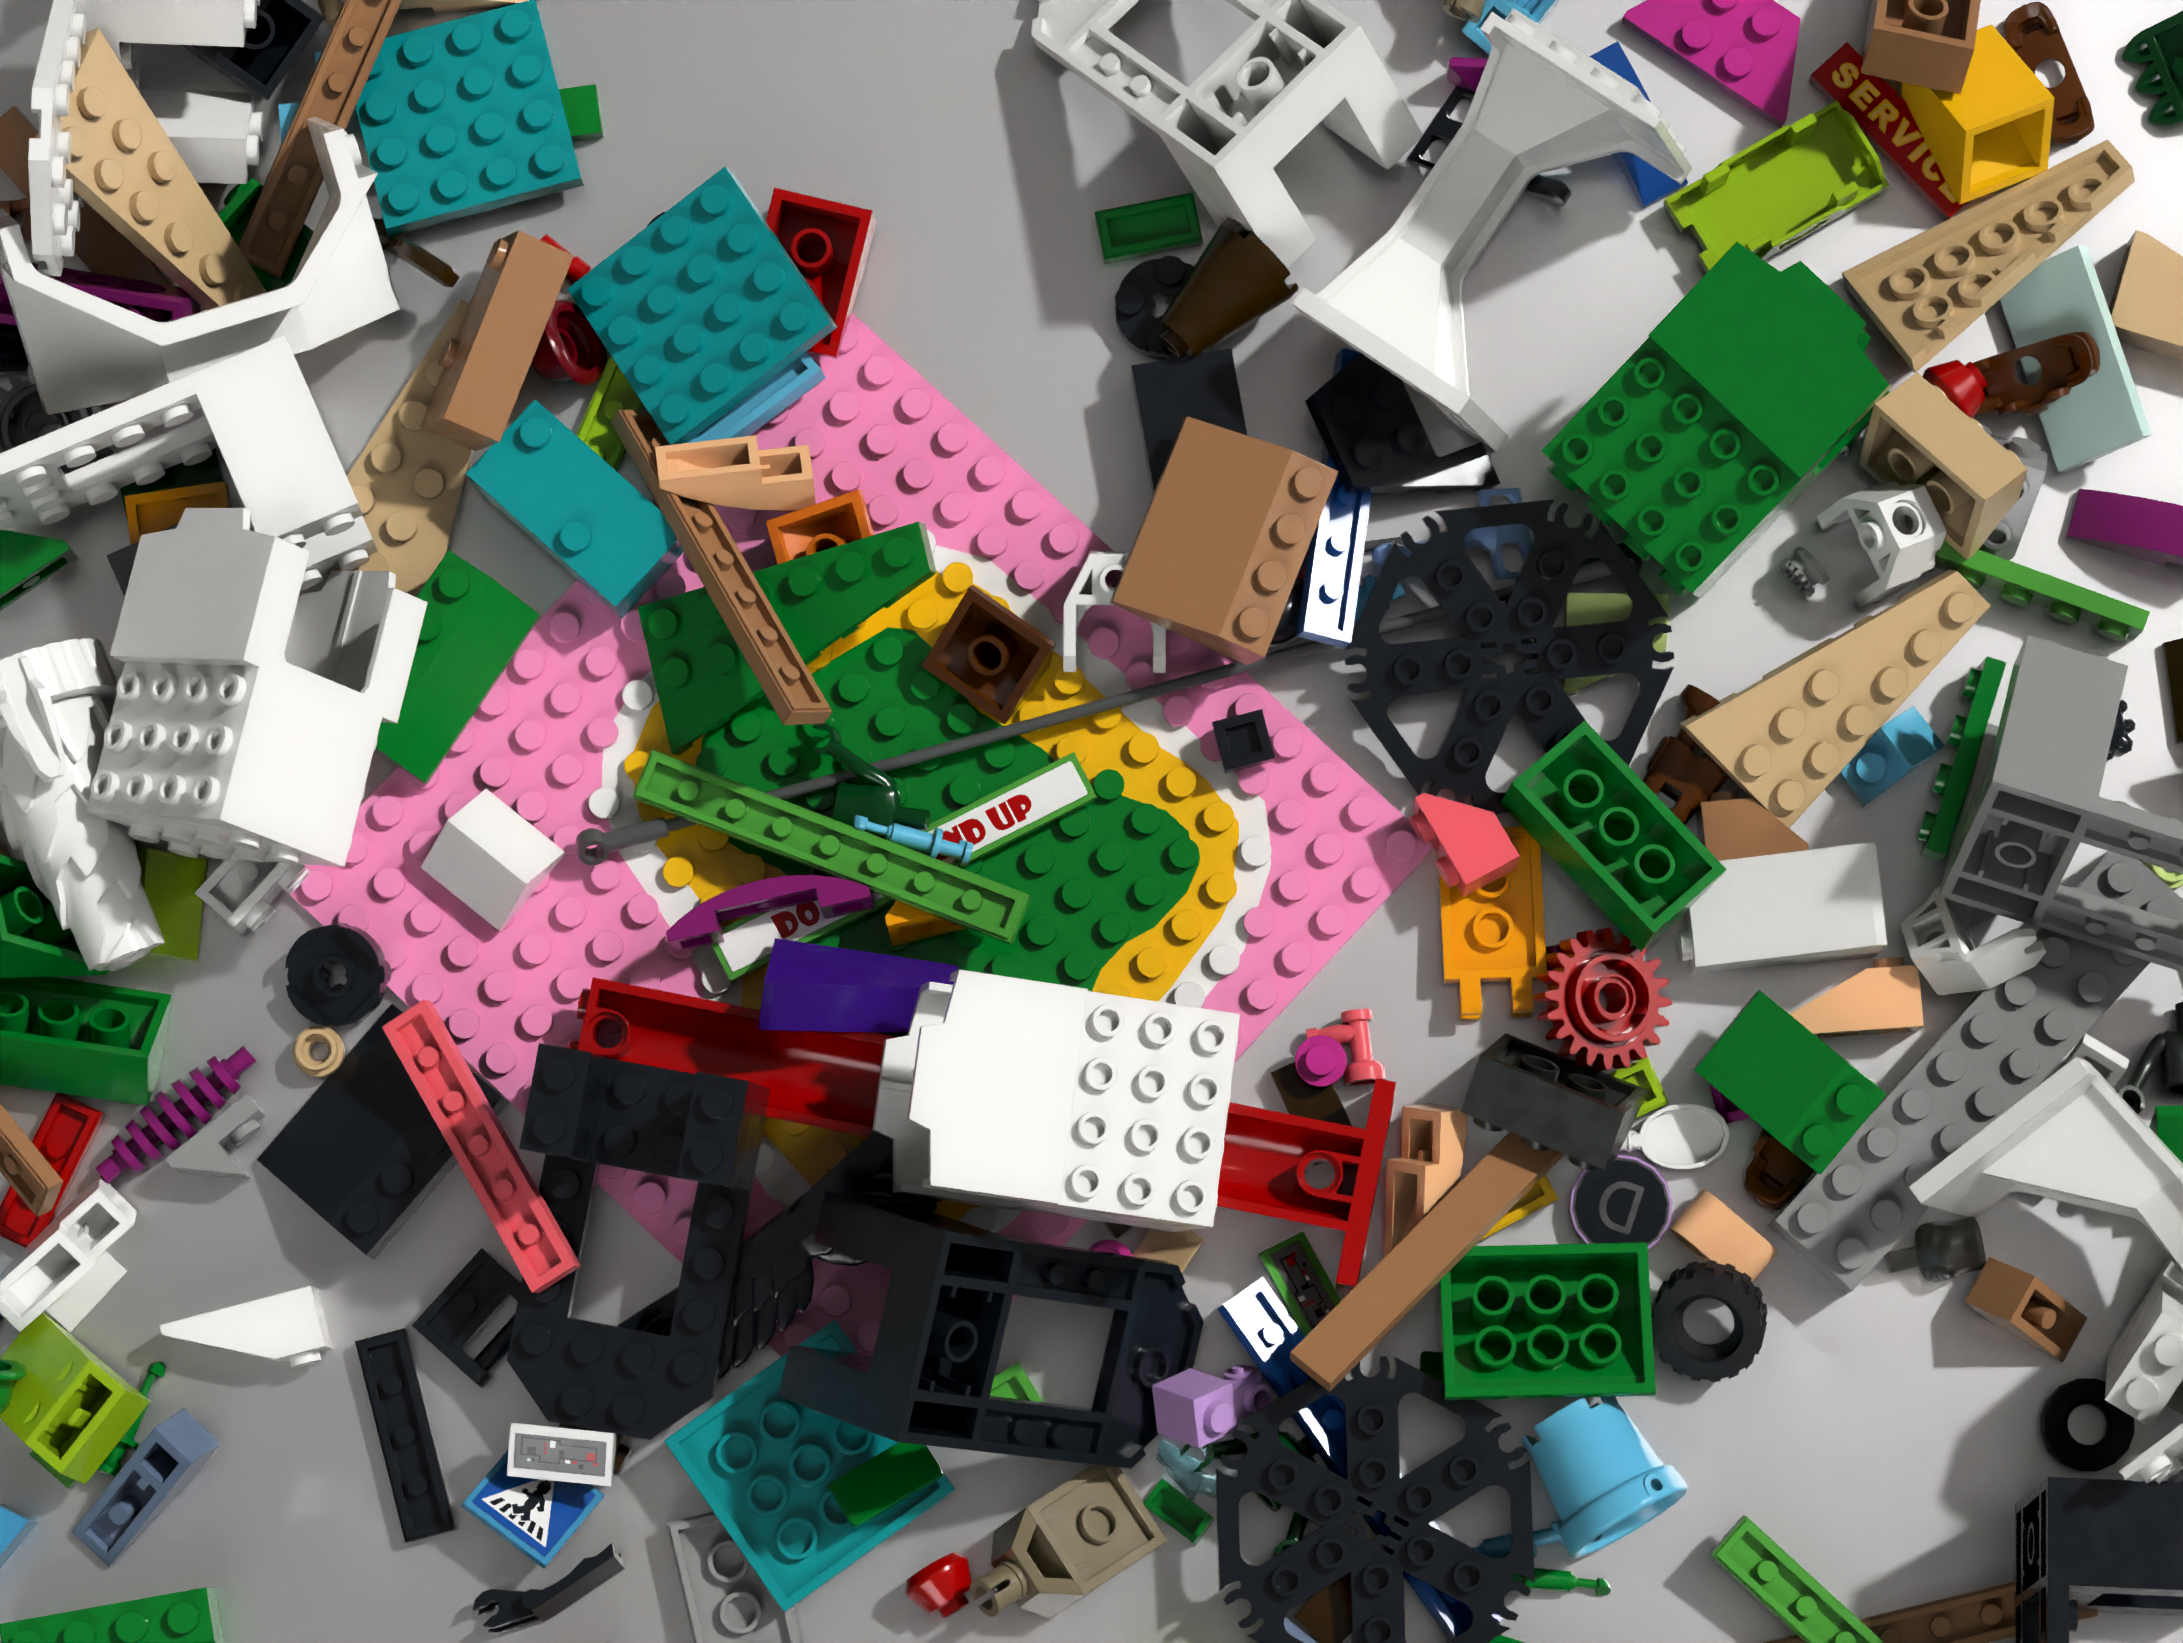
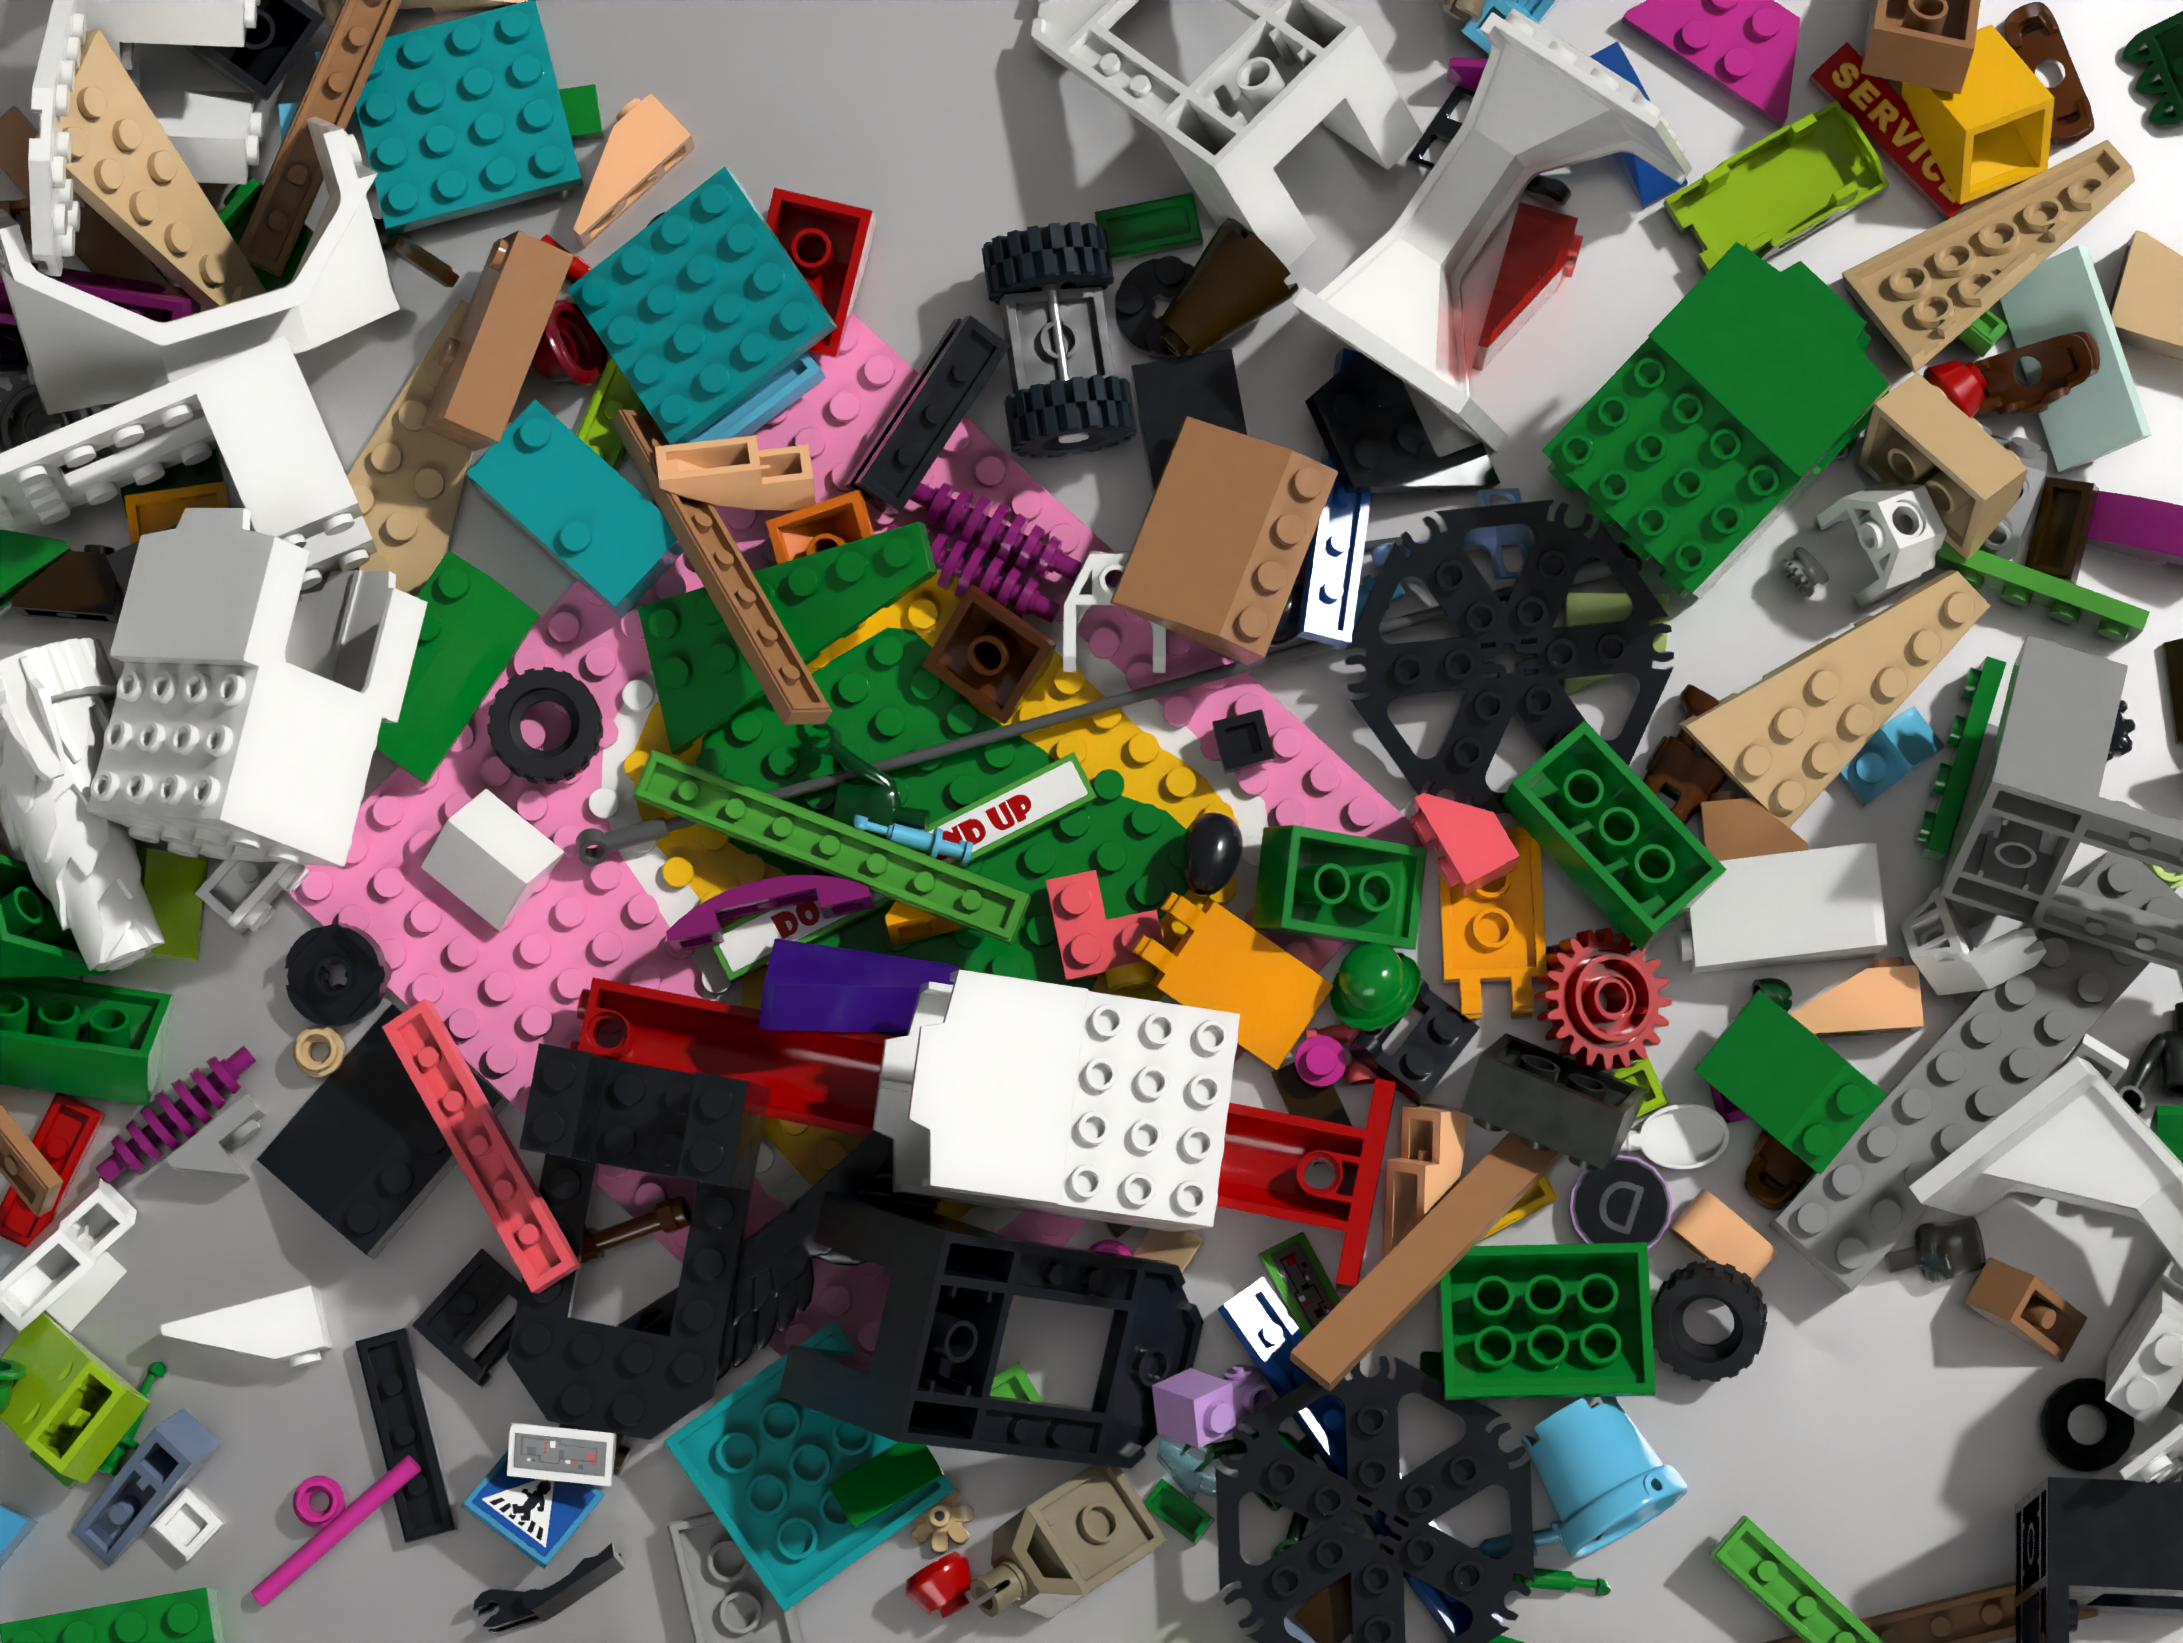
(74, 588): none -> dark brown slope
(187, 1524): none -> white tile
(304, 1494): none -> dark pink plate
(336, 1530): none -> dark pink bar
(537, 687): none -> black tyre
(636, 156): none -> light nougat slope
(669, 1216): none -> reddish brown bar
(927, 415): none -> black brick
(949, 1528): none -> tan plant
(971, 572): none -> magenta piece
(994, 530): none -> magenta piece
(1059, 340): none -> black plate
(1085, 937): none -> coral plate
(1130, 977): none -> yellow tile
(1210, 853): none -> black animal
(1239, 971): none -> light orange tile
(1338, 887): none -> green slope
(1374, 987): none -> green hat
(1424, 1053): none -> black plate
(1534, 260): none -> clear red slope
(1776, 990): none -> dark green hinge
(1983, 333): none -> bright green tile
(2062, 528): none -> dark brown tile

